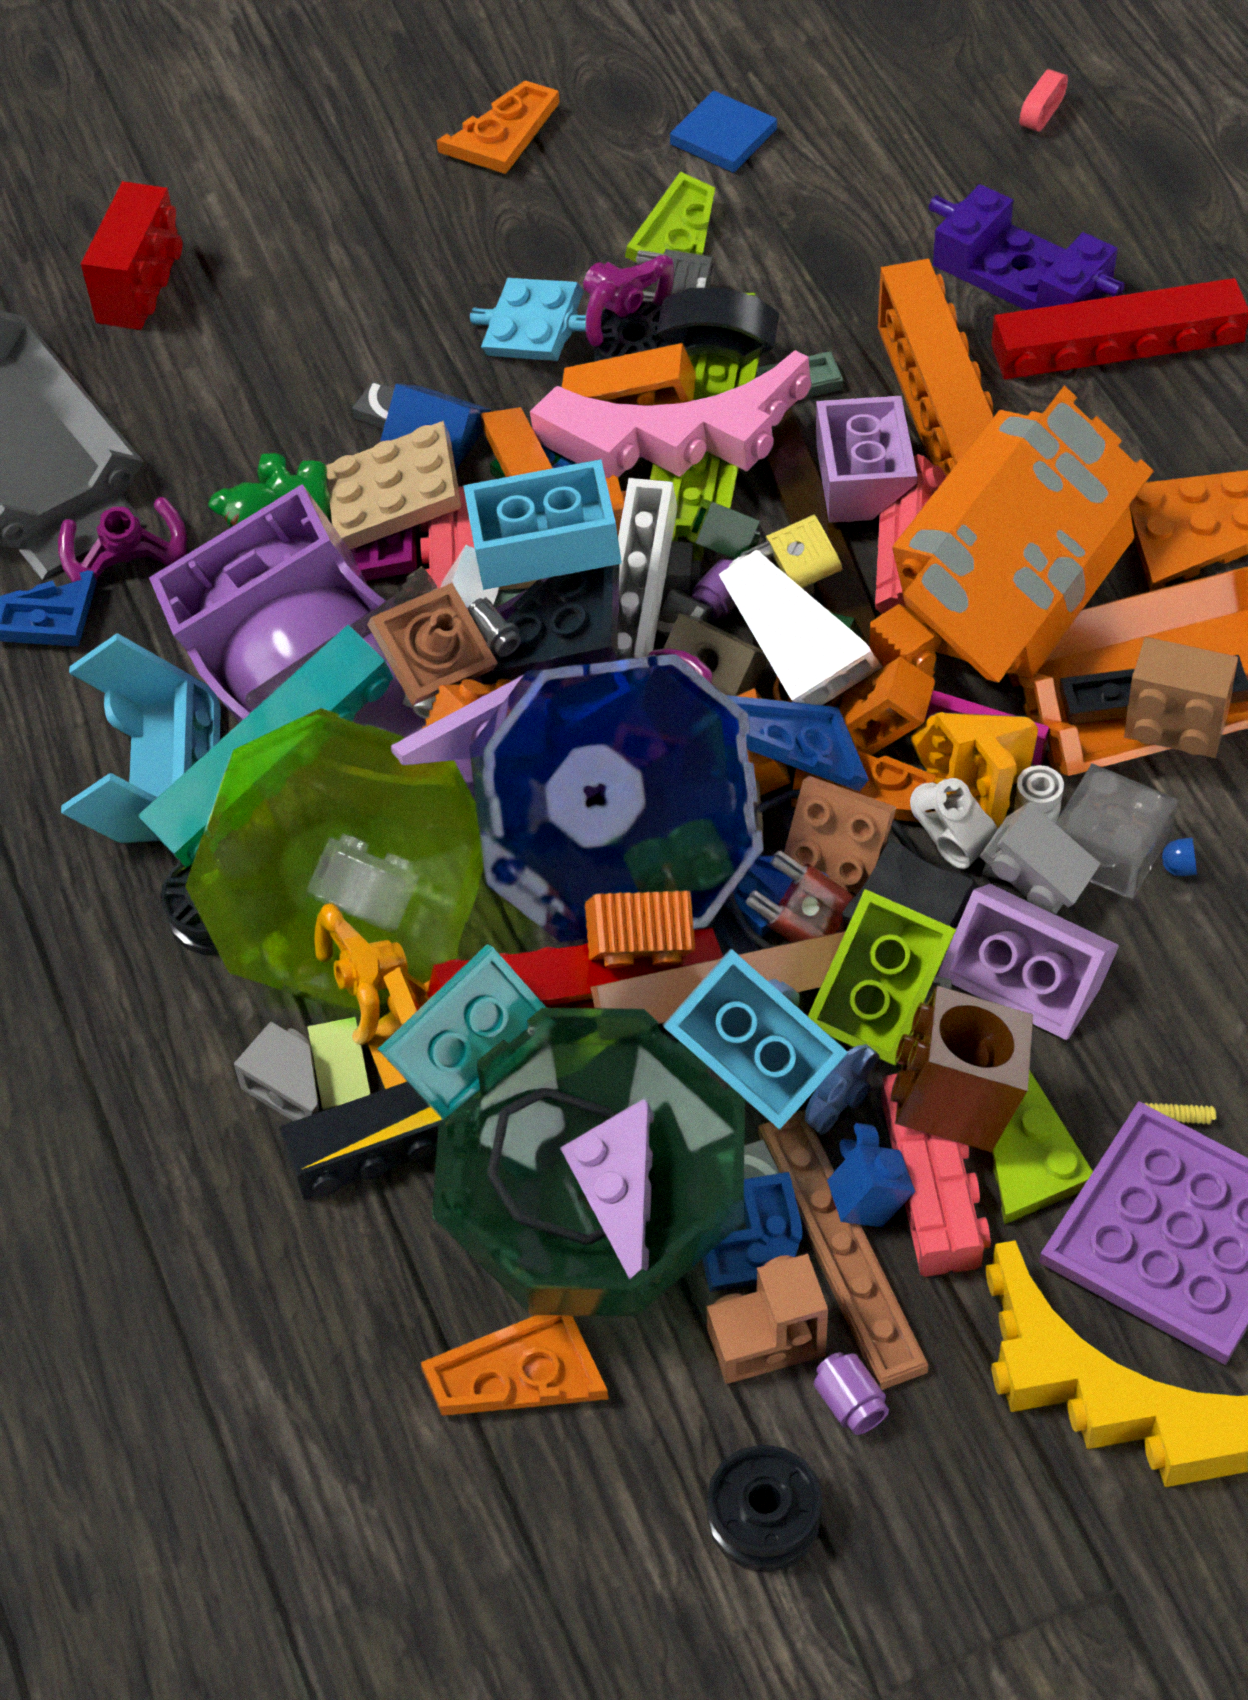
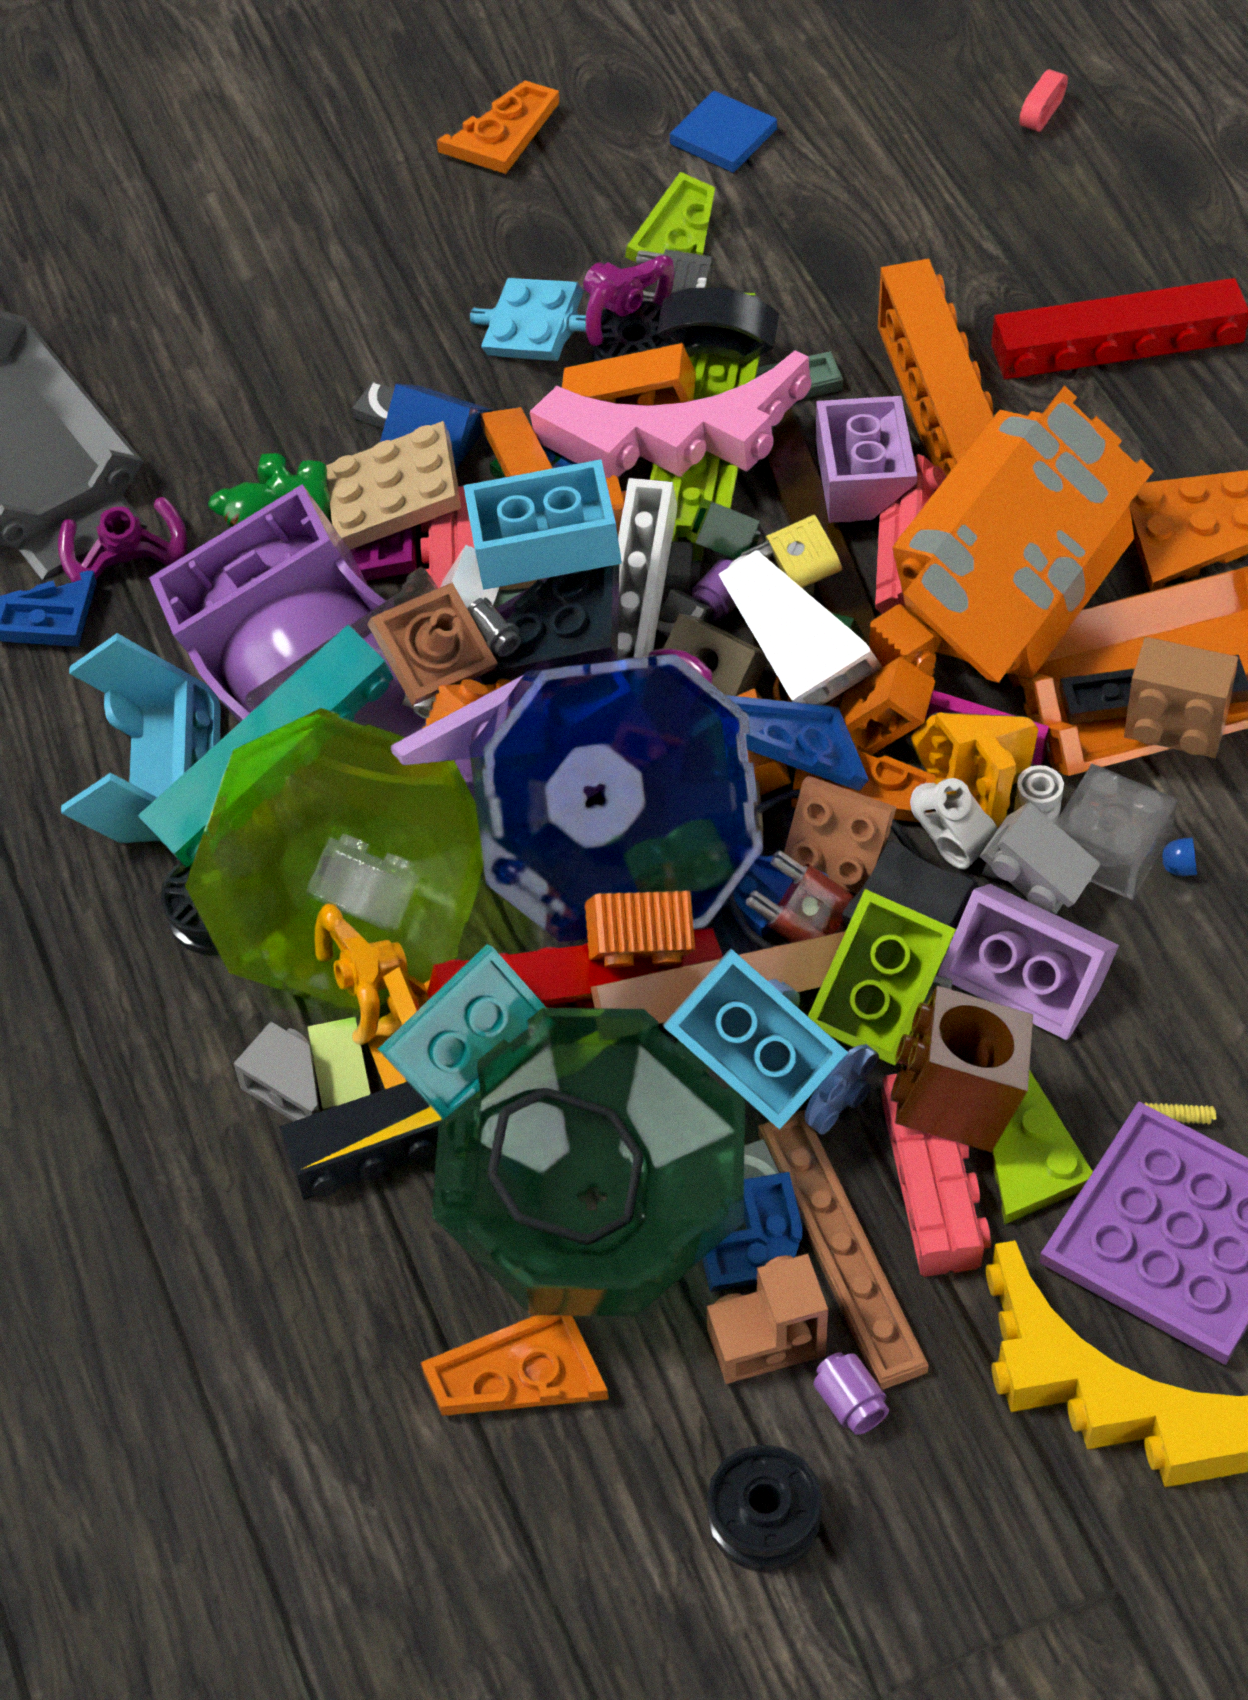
(131, 255): red brick -> none
(613, 1173): lavender wing -> none
(870, 1180): blue brick -> none
(985, 249): dark purple brick -> none

